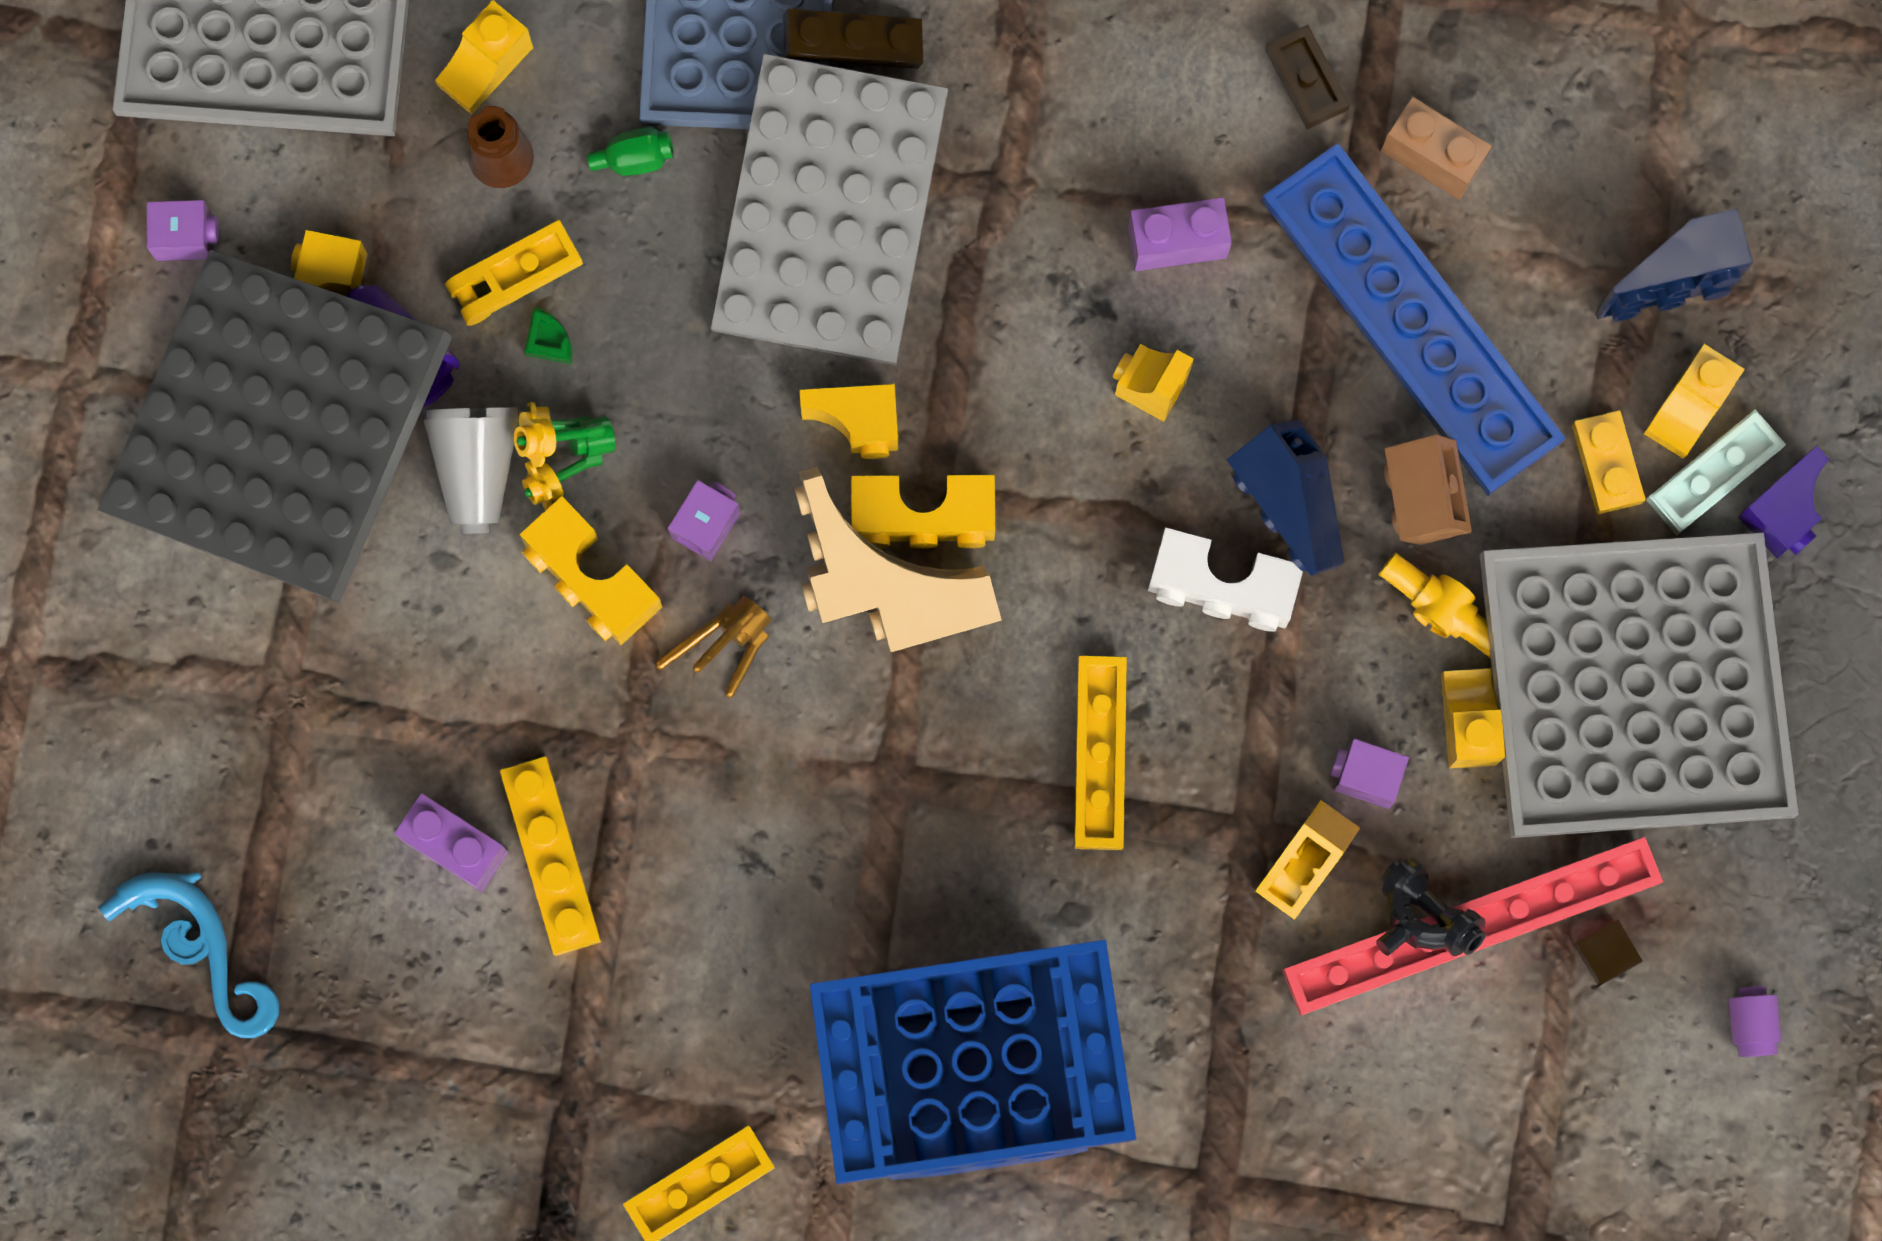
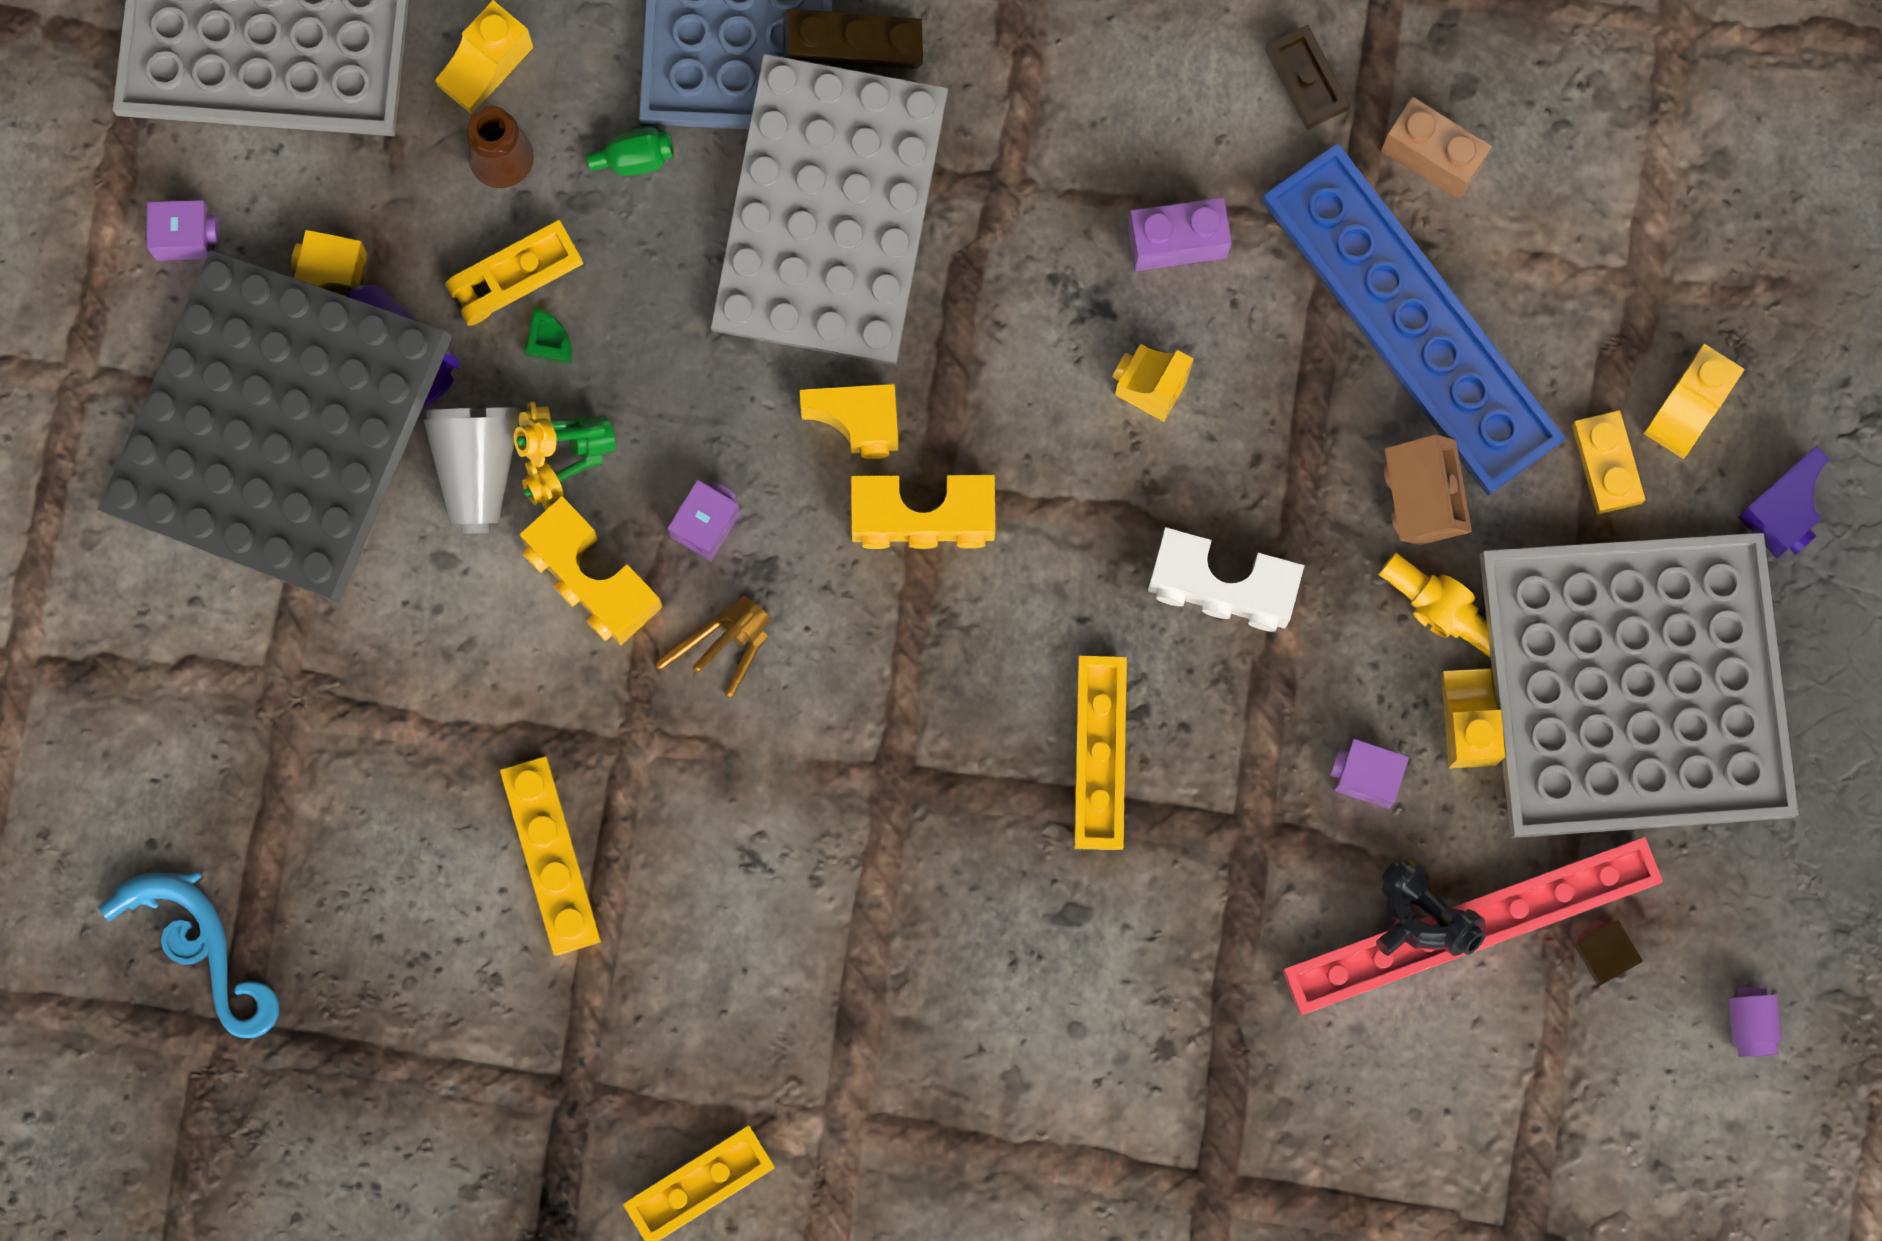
(451, 842): medium lavender brick -> none
(856, 576): tan arch -> none
(972, 1064): blue wedge -> none
(1295, 491): dark blue slope -> none
(1307, 859): yellow arch -> none
(1696, 261): dark blue slope -> none
(1715, 472): light aqua tile -> none

